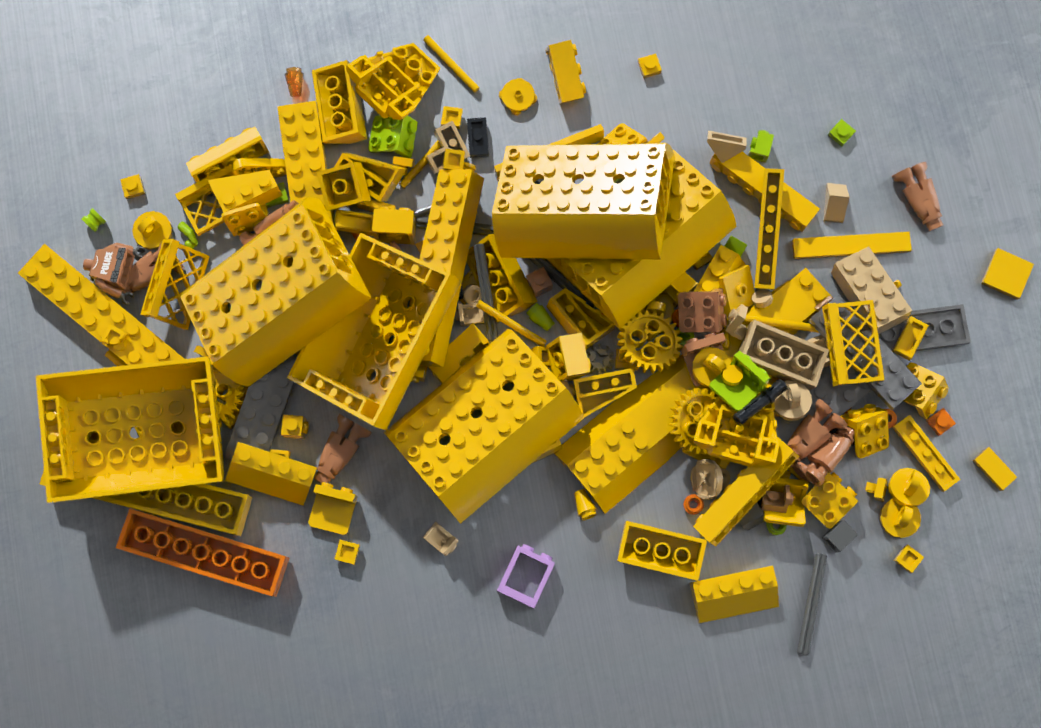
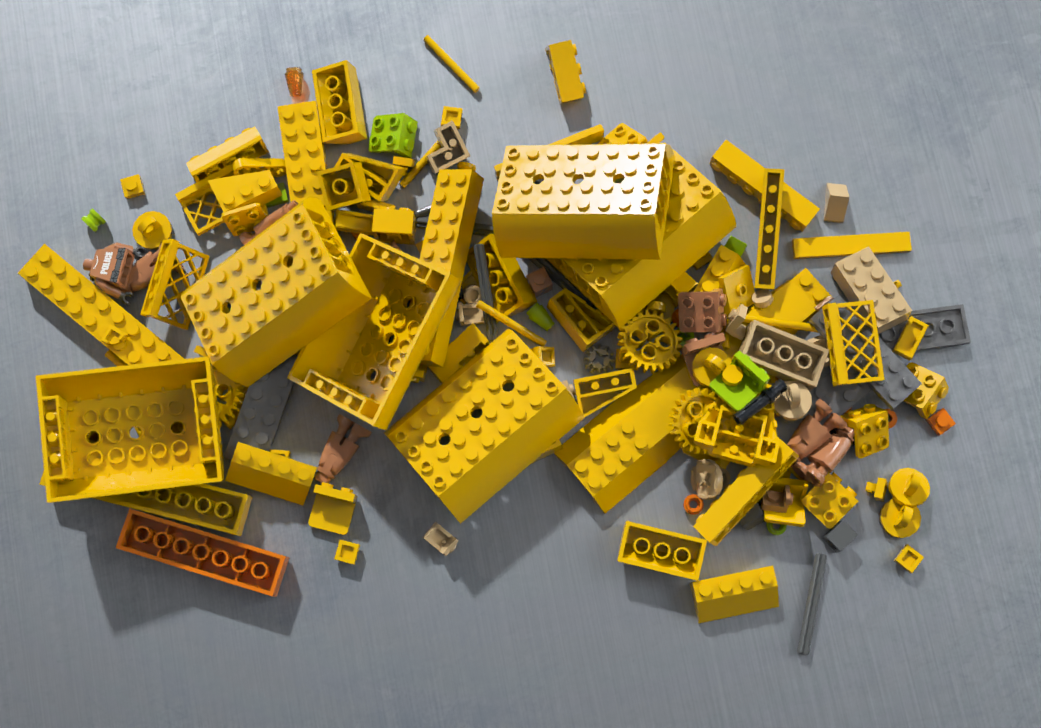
(189, 233): lime arm -> none
(294, 426): yellow brick -> none
(393, 80): yellow wedge -> none
(453, 159): yellow plate -> none
(477, 137): black plate -> none
(517, 95): yellow piece -> none
(543, 558): lavender window -> none
(568, 357): yellow brick -> none
(584, 505): yellow cone -> none
(649, 65): yellow plate -> none
(726, 145): tan slope -> none
(761, 146): lime brick -> none
(841, 132): lime plate -> none
(921, 194): nougat piece -> none
(926, 453): yellow plate -> none
(994, 469): yellow tile -> none
(1007, 273): yellow tile -> none

